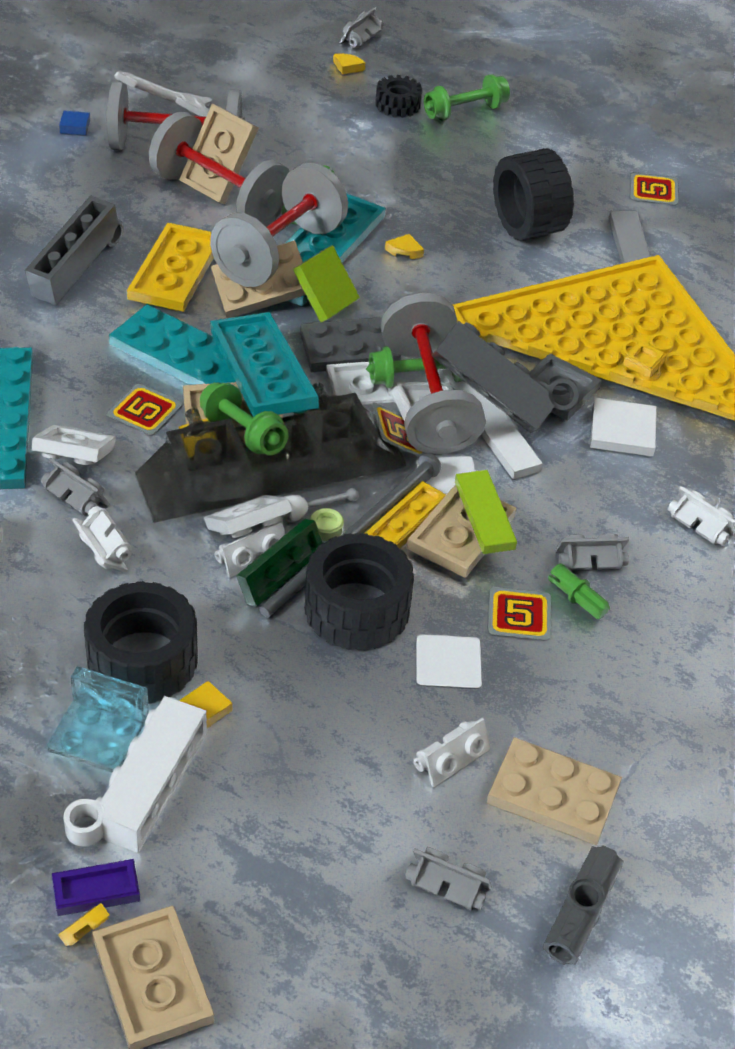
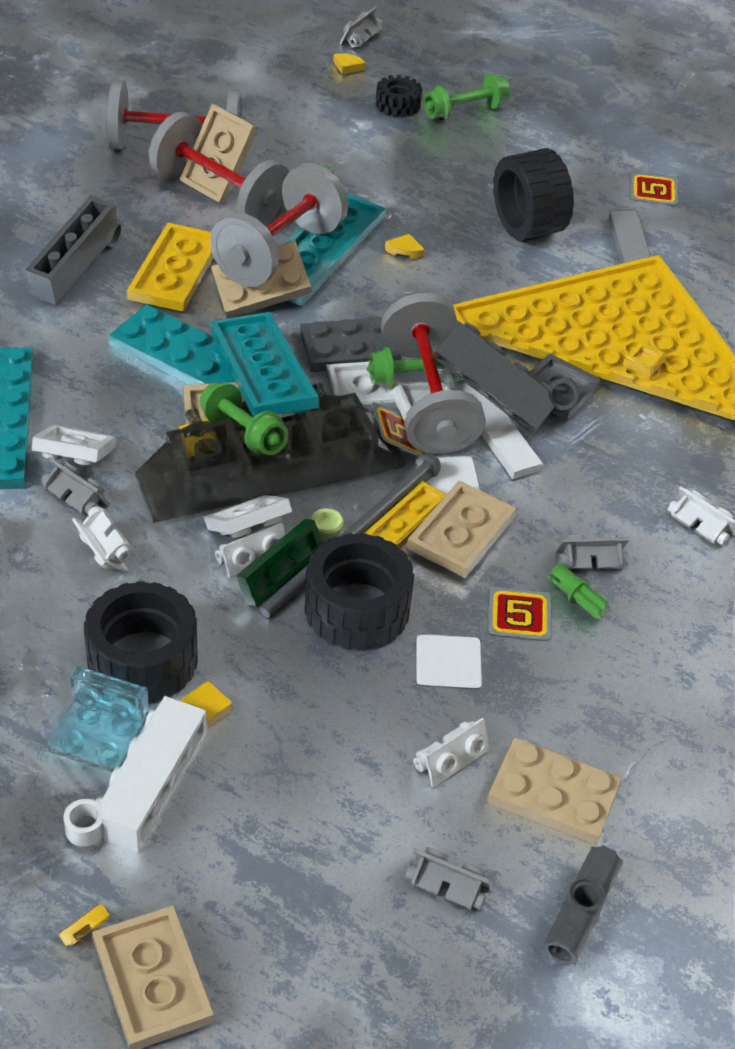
(74, 123): blue tile -> none
(88, 886): dark purple tile -> none
(144, 409): sticker -> none
(193, 103): white piece -> none
(300, 505): hinge -> none
(326, 283): lime tile -> none
(485, 512): lime tile -> none
(623, 427): white tile -> none

